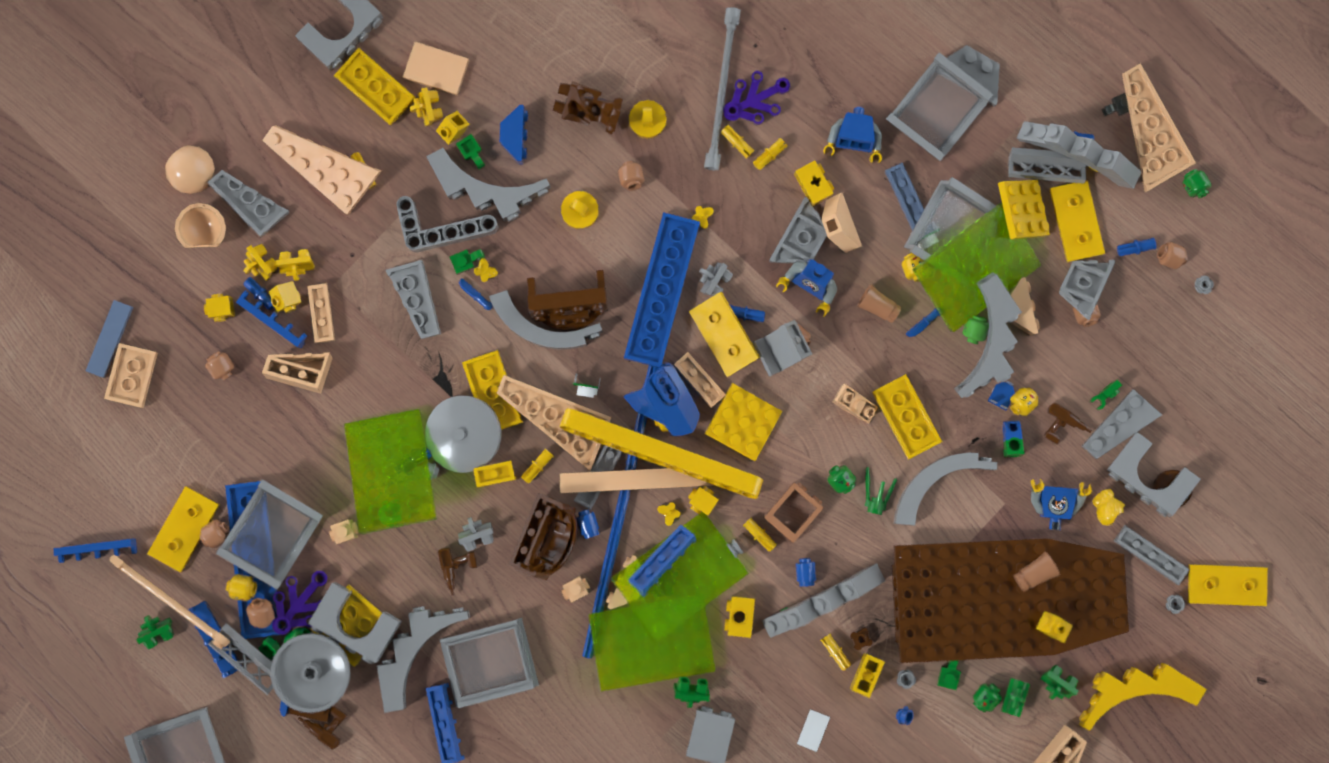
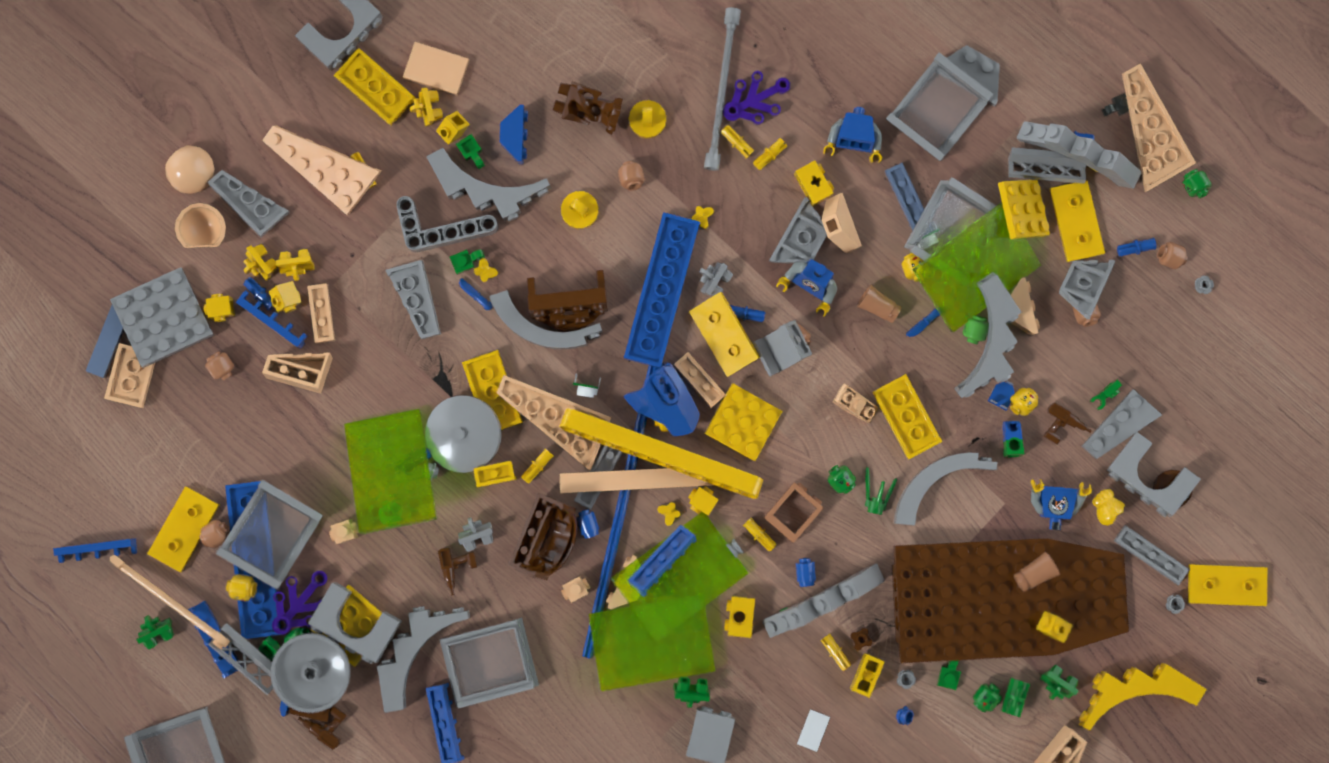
(161, 317): none -> light grey plate
(260, 613): nougat head -> none

